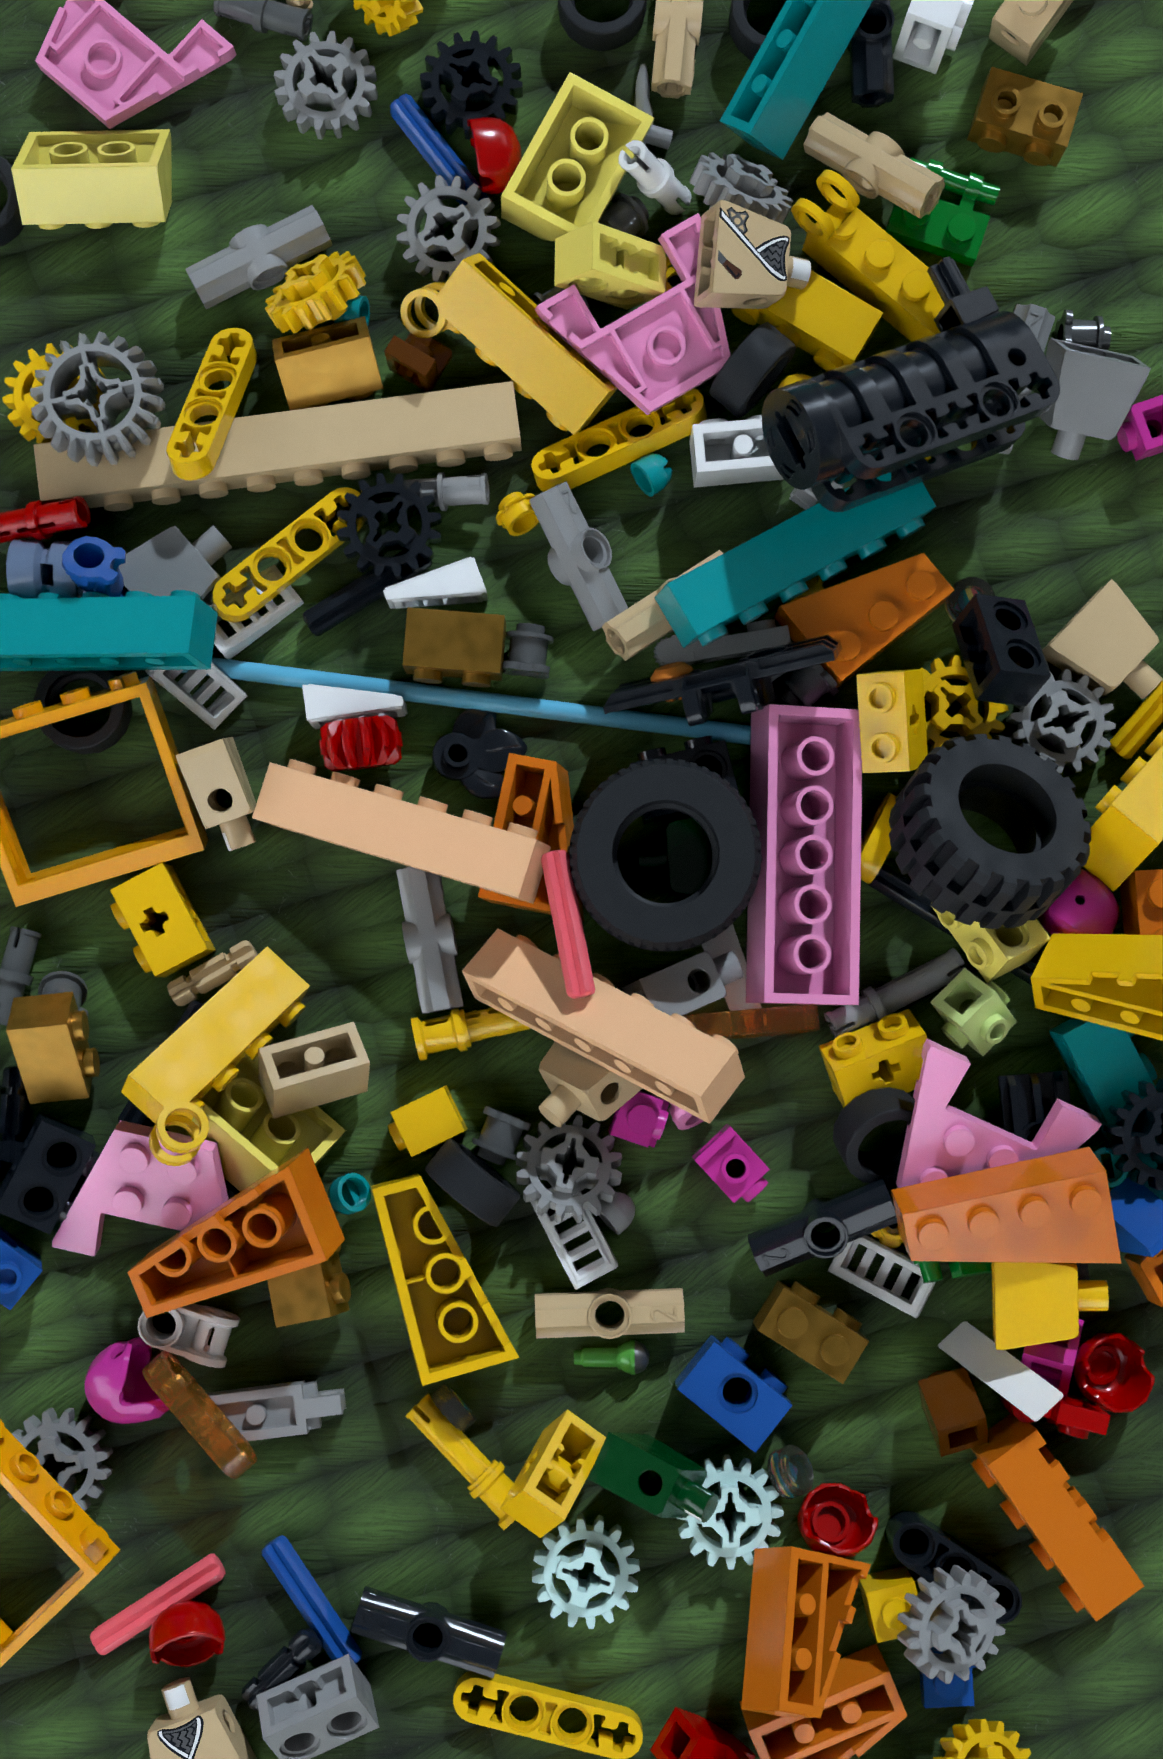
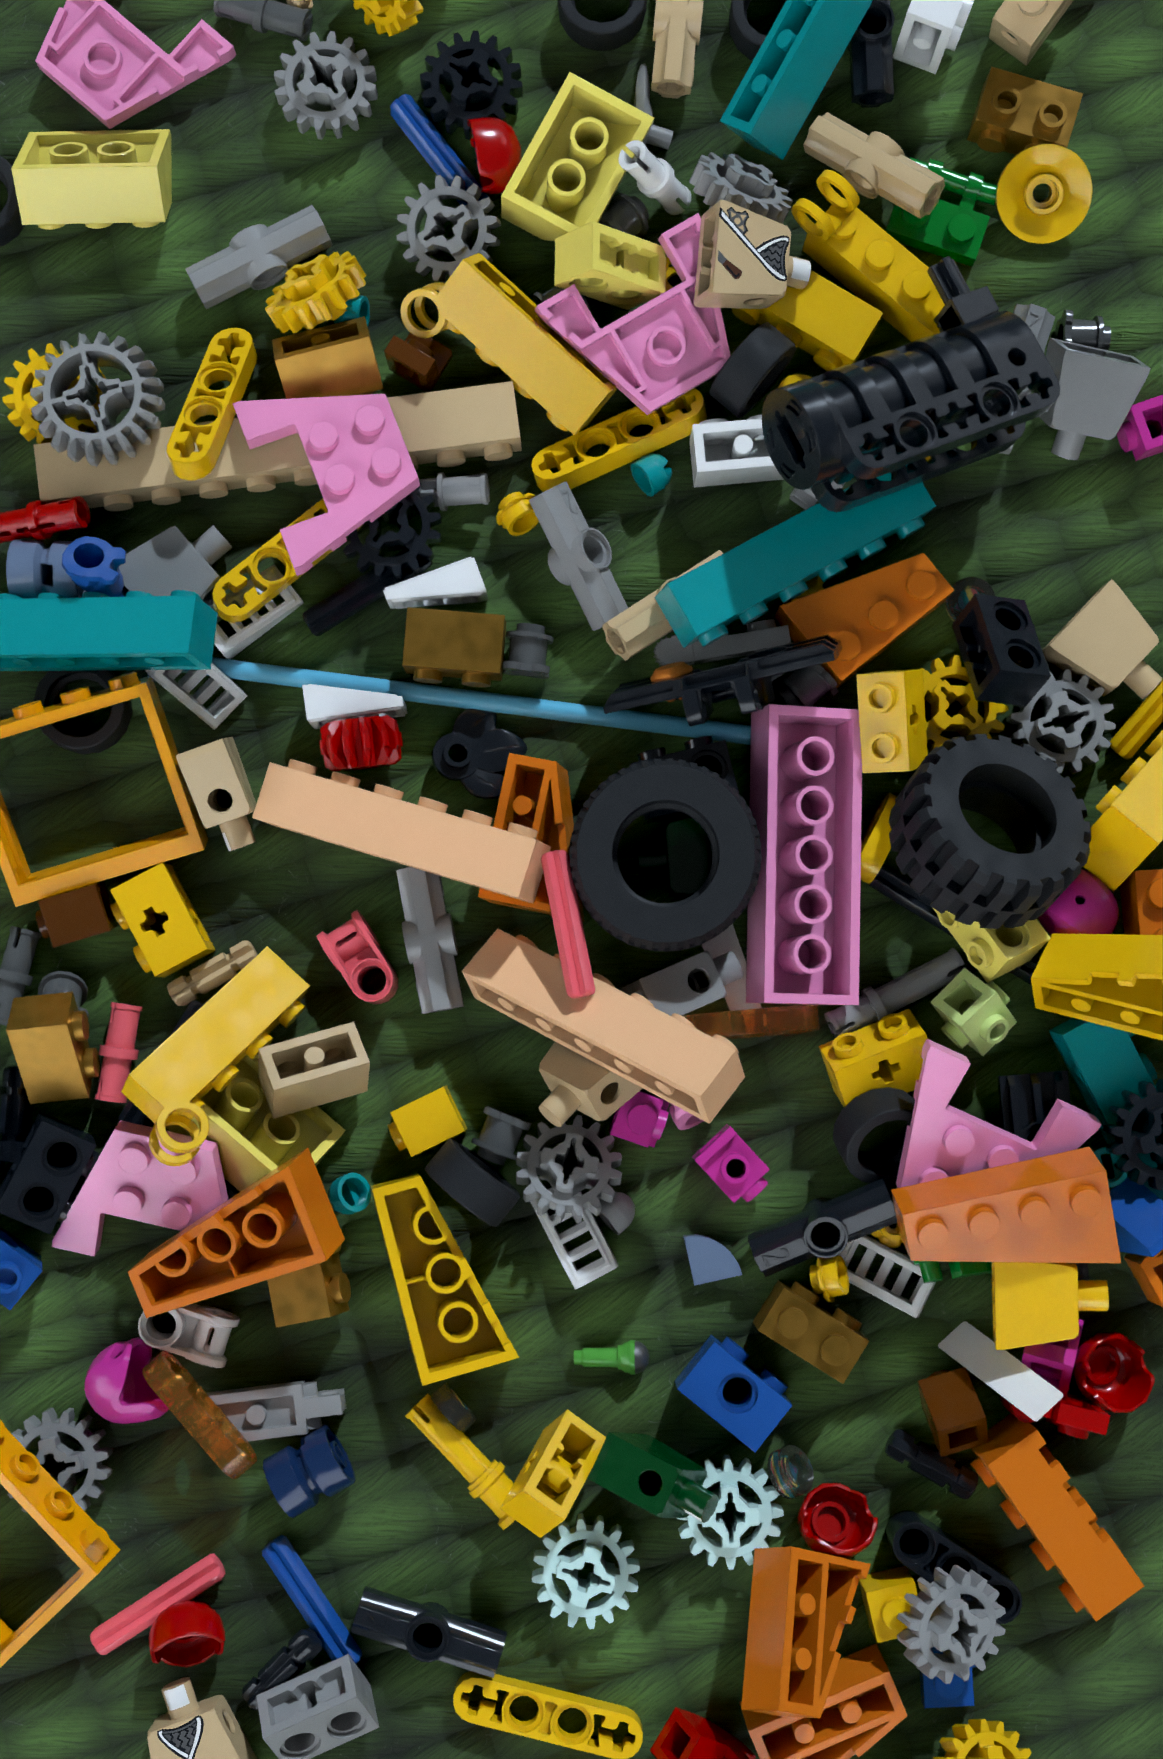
(76, 914): none -> reddish brown brick
(118, 1051): none -> coral pin
(304, 1473): none -> dark blue wheel
(354, 458): none -> bright pink wing
(354, 952): none -> coral piece
(460, 1030): yellow pin -> none
(644, 1313): tan piece -> none
(709, 1260): none -> sand blue tile
(829, 1277): none -> yellow plate
(930, 1464): none -> black axle
(1067, 199): none -> yellow dish

